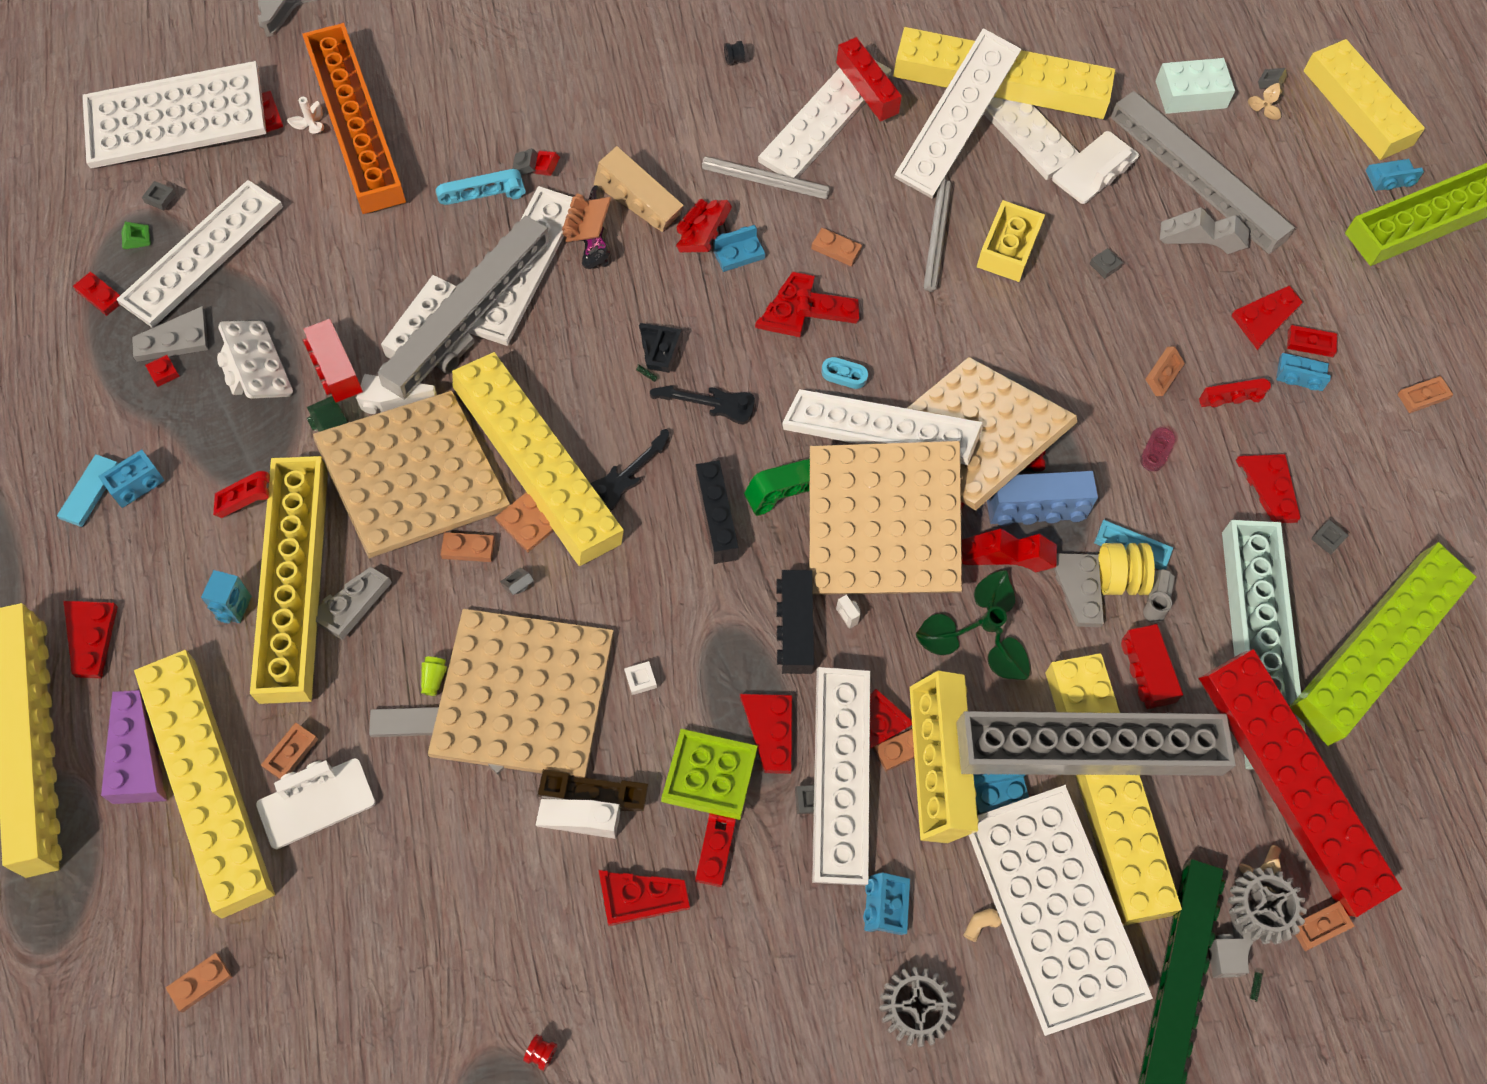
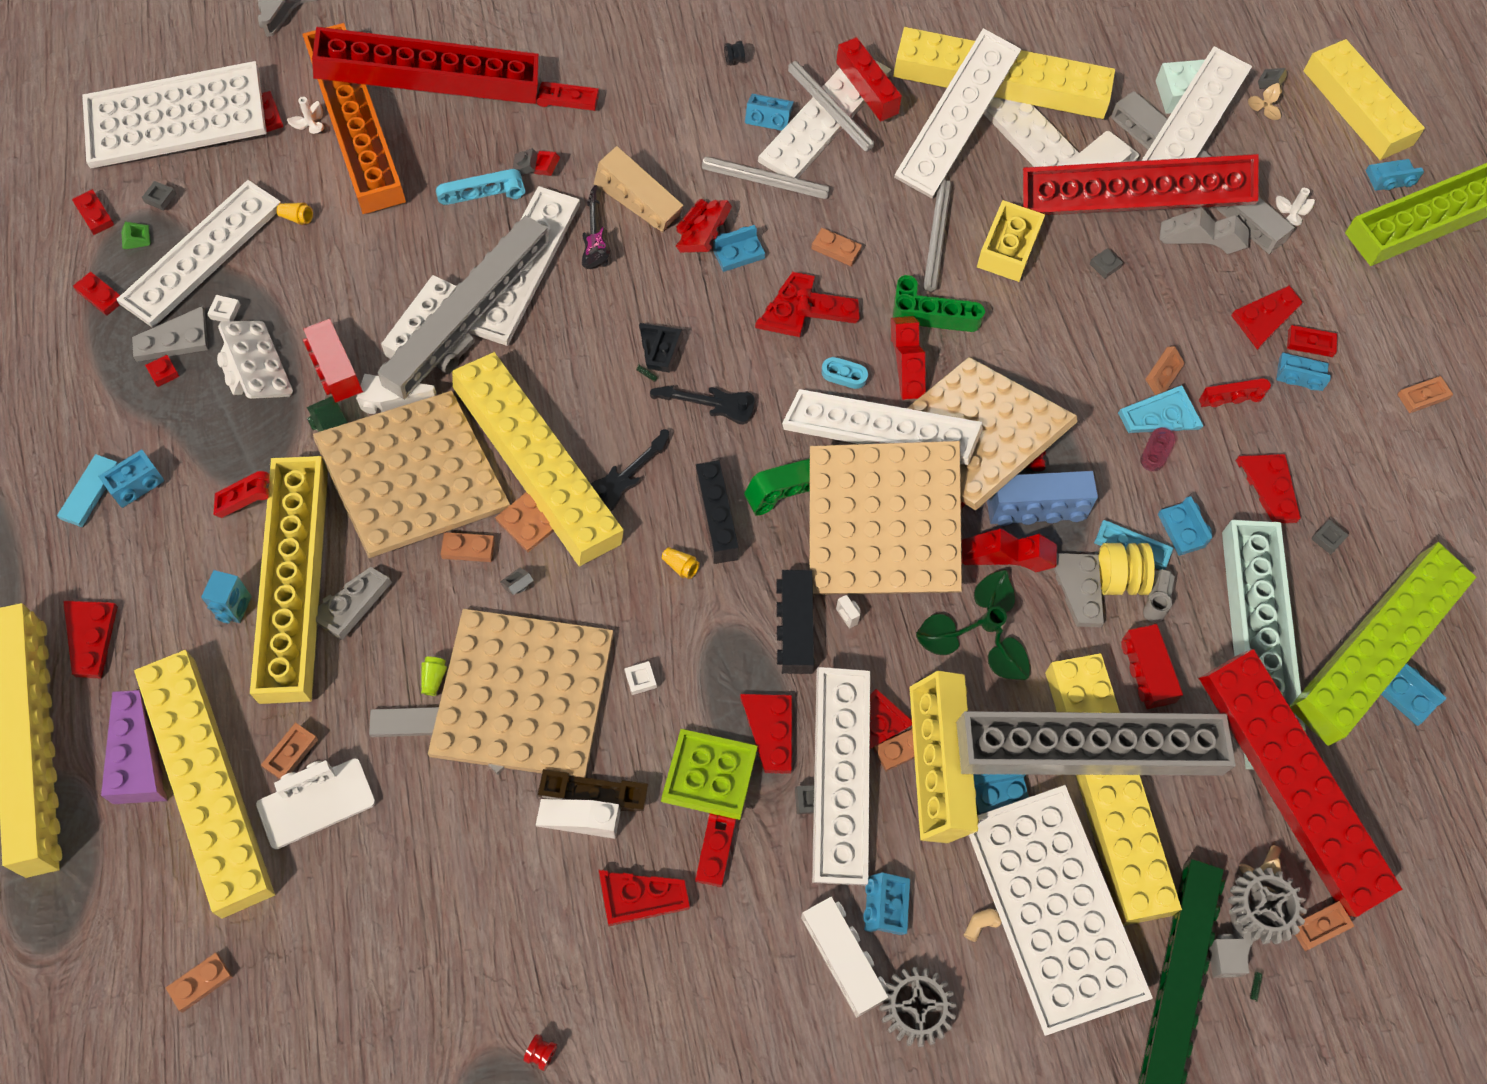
(93, 212): none -> red plate
(223, 309): none -> white plate
(295, 212): none -> yellow cone
(425, 65): none -> red brick
(567, 96): none -> red plate
(585, 218): nougat hinge -> none
(682, 563): none -> yellow cone
(768, 112): none -> dark azure bracket
(831, 106): none -> light grey axle
(844, 956): none -> white brick
(909, 357): none -> red arch
(965, 314): none -> green beam
(1142, 185): none -> red brick
(1165, 410): none -> medium azure wing
(1186, 526): none -> dark azure bracket
(1199, 107): none -> white plate
(1300, 206): none -> white plant
(1413, 695): none -> dark azure bracket

